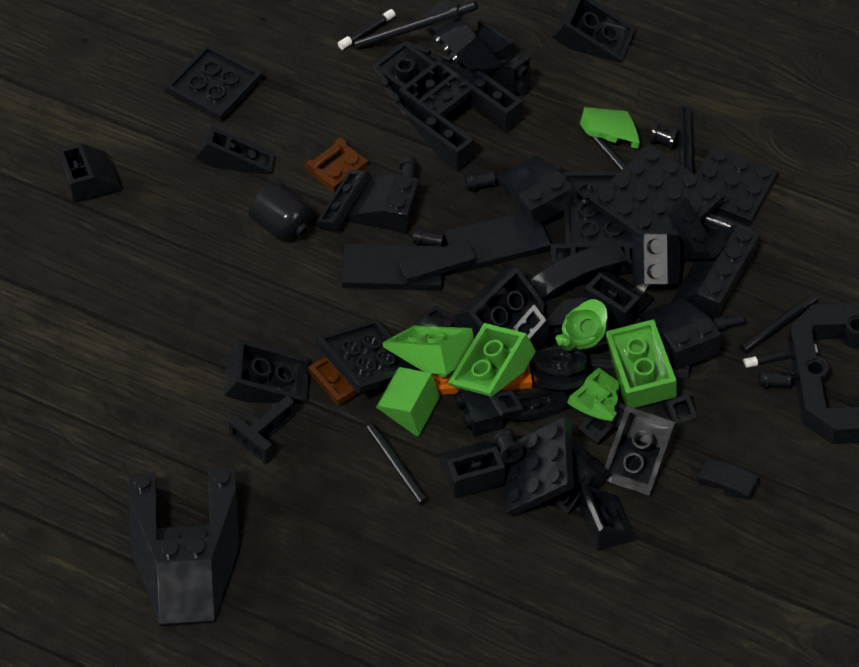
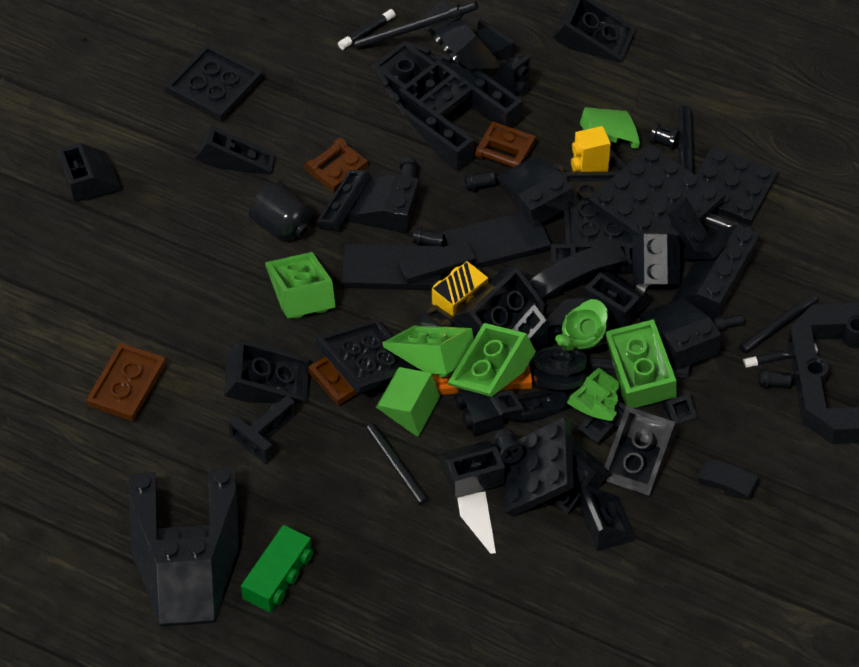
(126, 381): none -> reddish brown plate
(277, 569): none -> green brick
(301, 285): none -> bright green slope
(458, 288): none -> yellow brick
(475, 513): none -> white sticker
(507, 140): none -> reddish brown plate
(591, 151): none -> yellow brick

